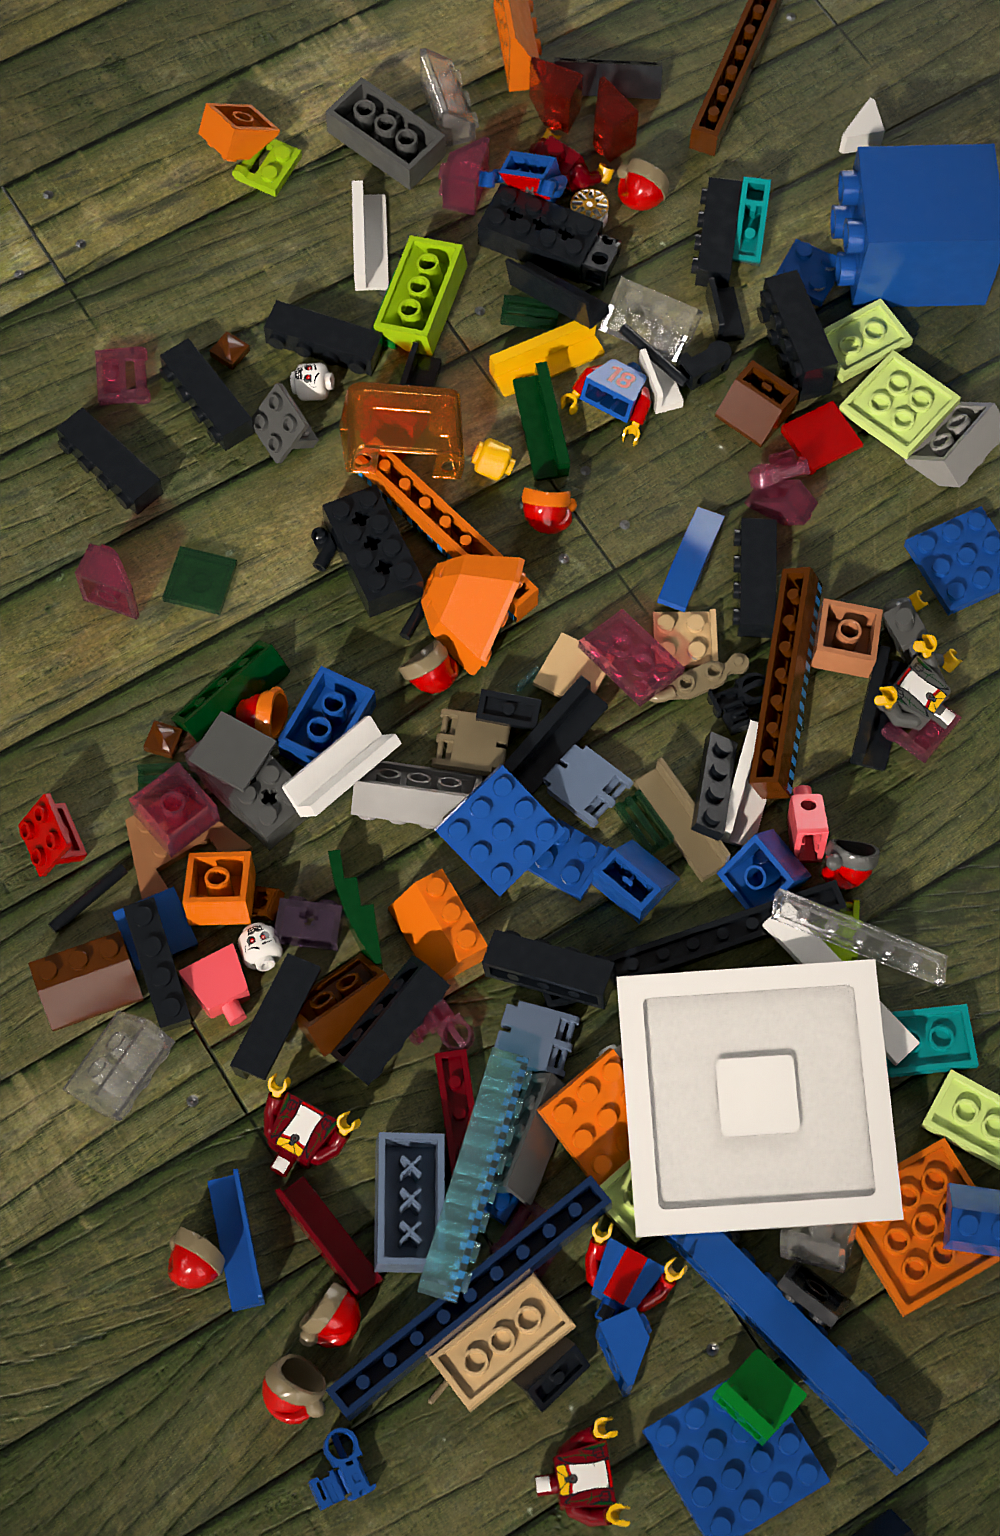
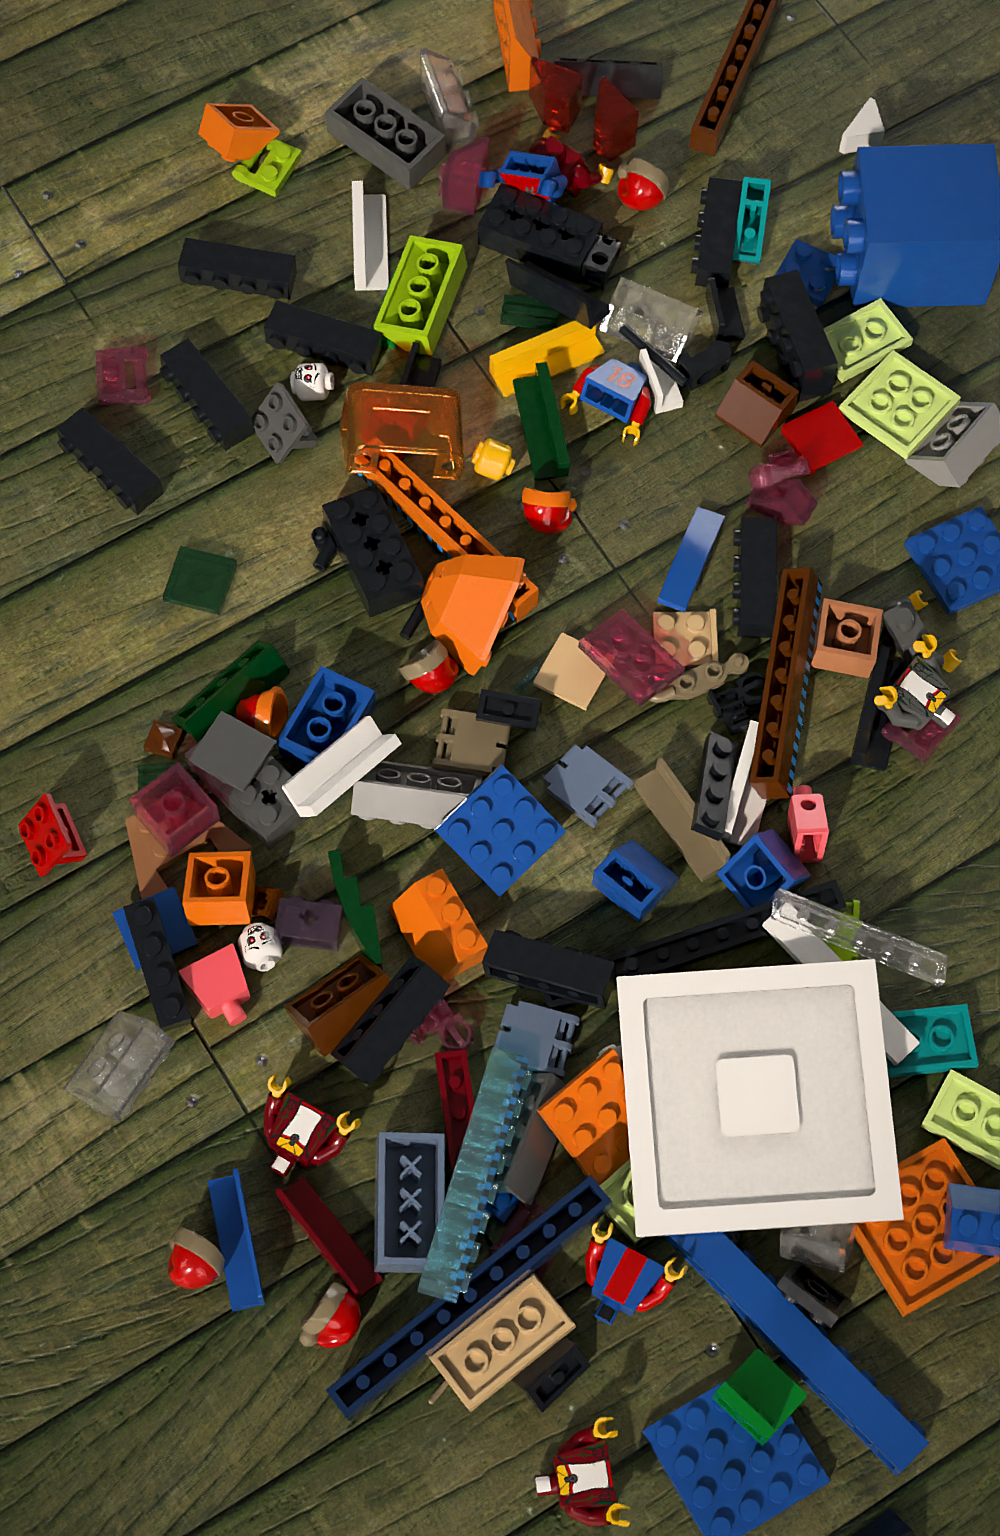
(85, 981): reddish brown slope -> none
(88, 898): black bar -> none
(105, 581): clear pink slope -> none
(229, 350): reddish brown tile -> none
(237, 268): none -> black brick
(275, 1018): black panel -> none
(294, 1389): dark tan piece -> none
(347, 1479): blue piece -> none
(556, 735): black panel -> none
(571, 862): blue piece -> none
(596, 204): wheel -> none
(623, 1345): blue slope -> none
(630, 802): clear green tile -> none
(849, 862): dark grey piece -> none

